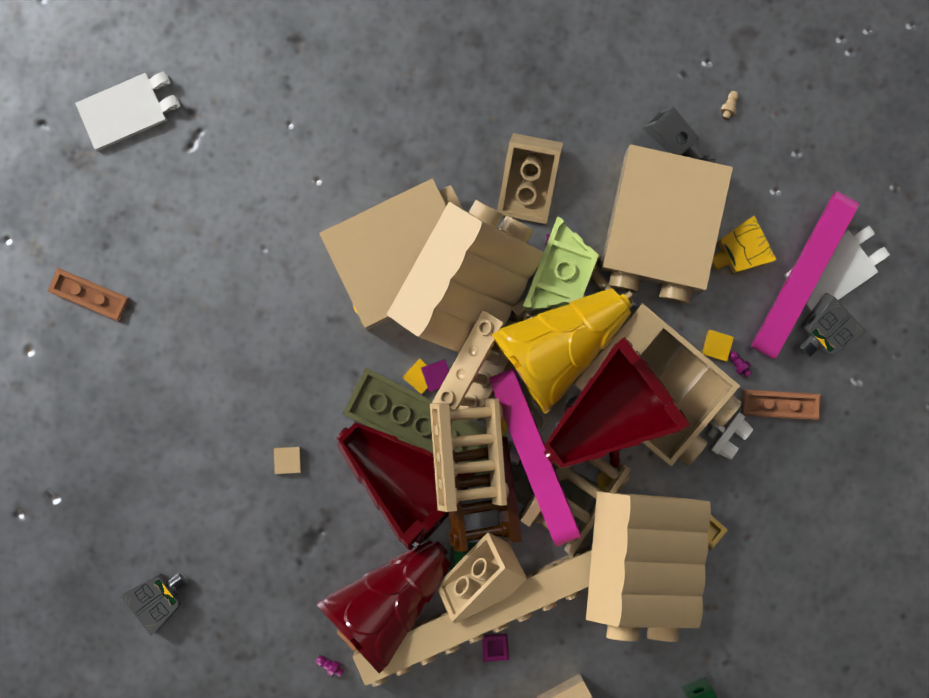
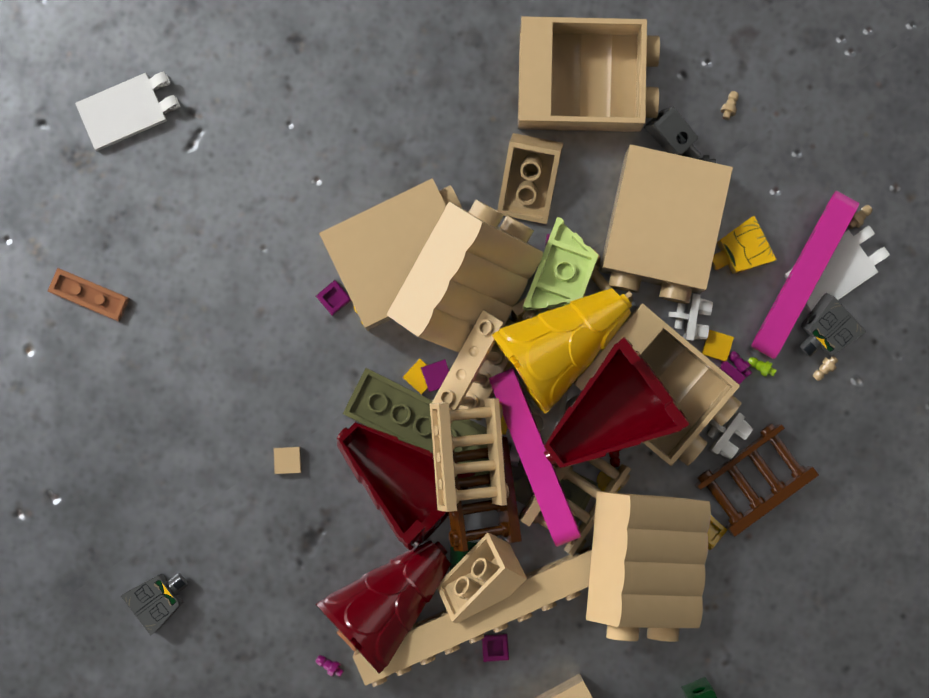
(333, 297): none -> magenta tile
(586, 74): none -> tan brick
(692, 330): none -> white hips
(732, 372): none -> magenta tile
(764, 368): none -> lime piece
(780, 491): none -> reddish brown fence
(781, 404): nougat tile -> none
(827, 366): none -> tan piece
(859, 217): none -> tan piece

